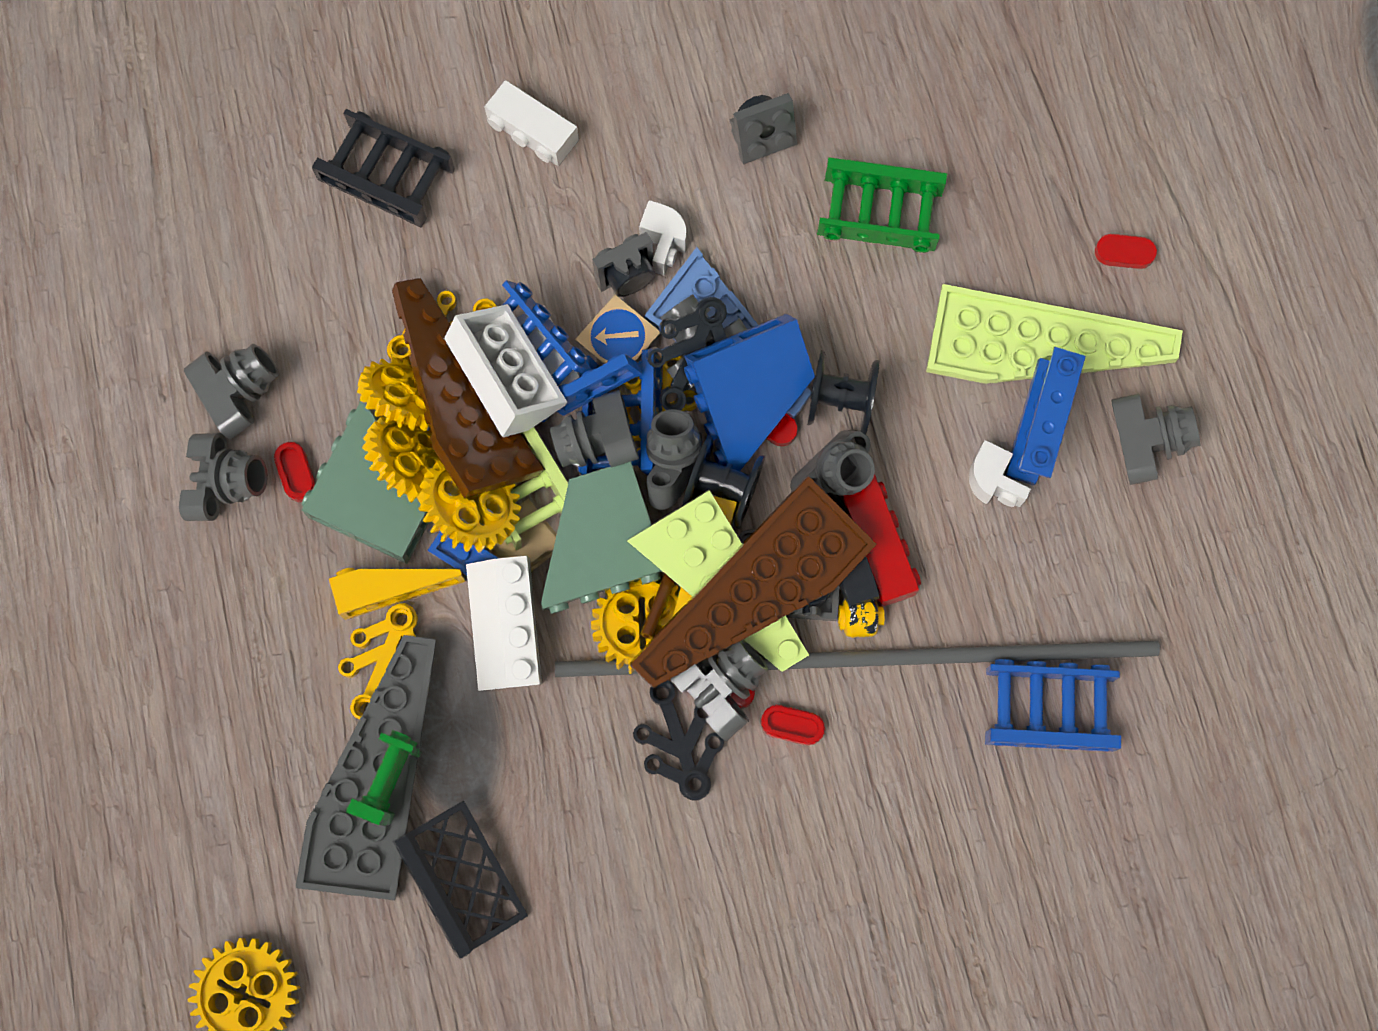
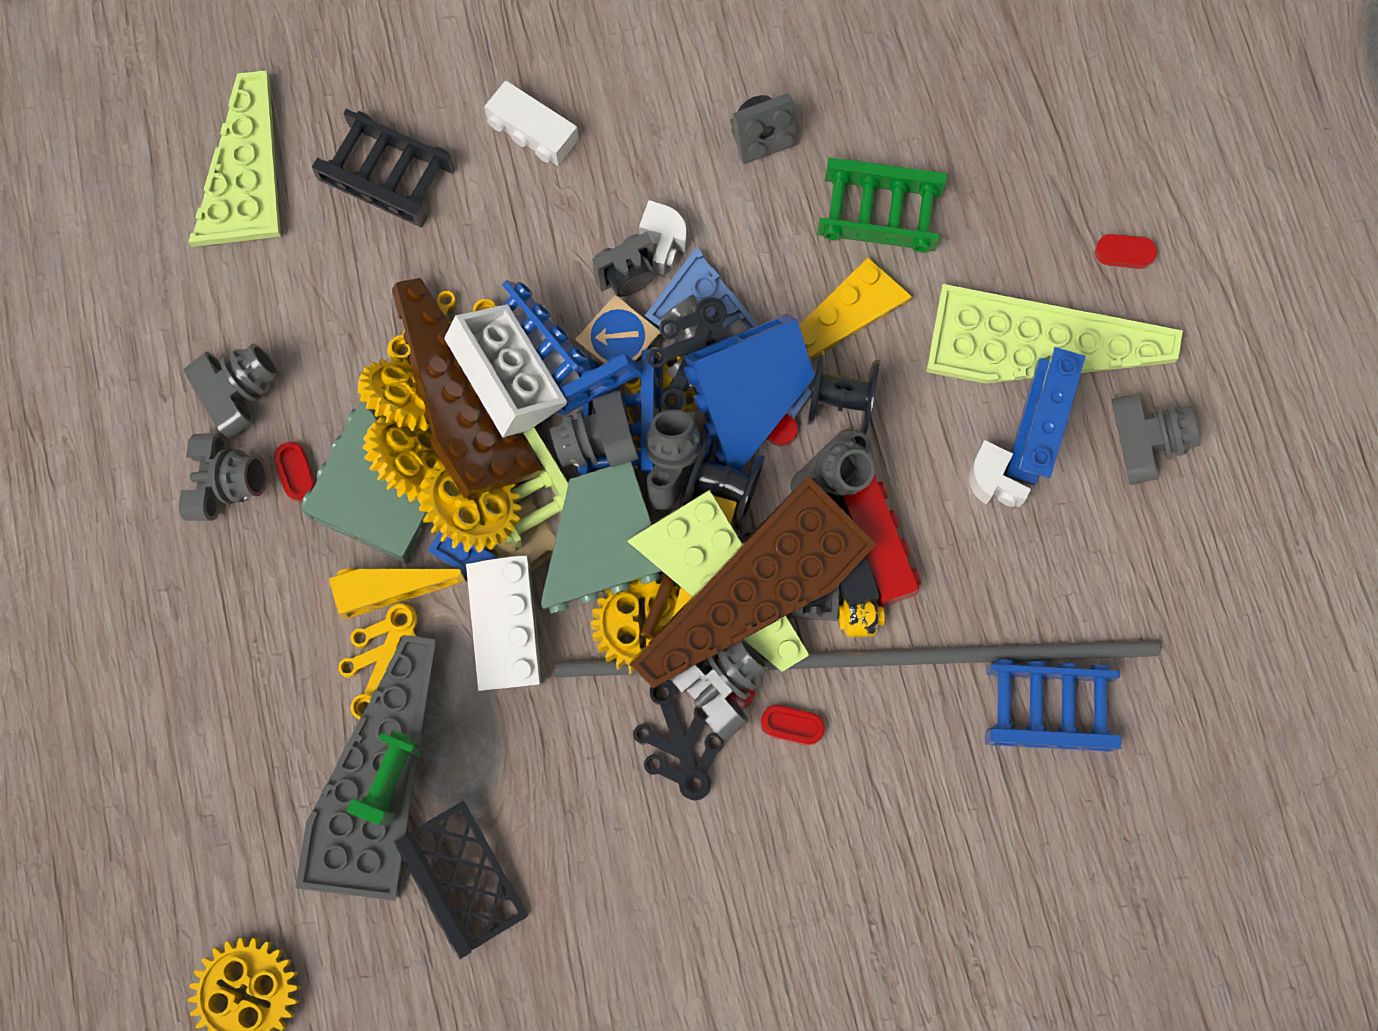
(242, 177): none -> yellowish green wing
(854, 304): none -> yellow wing

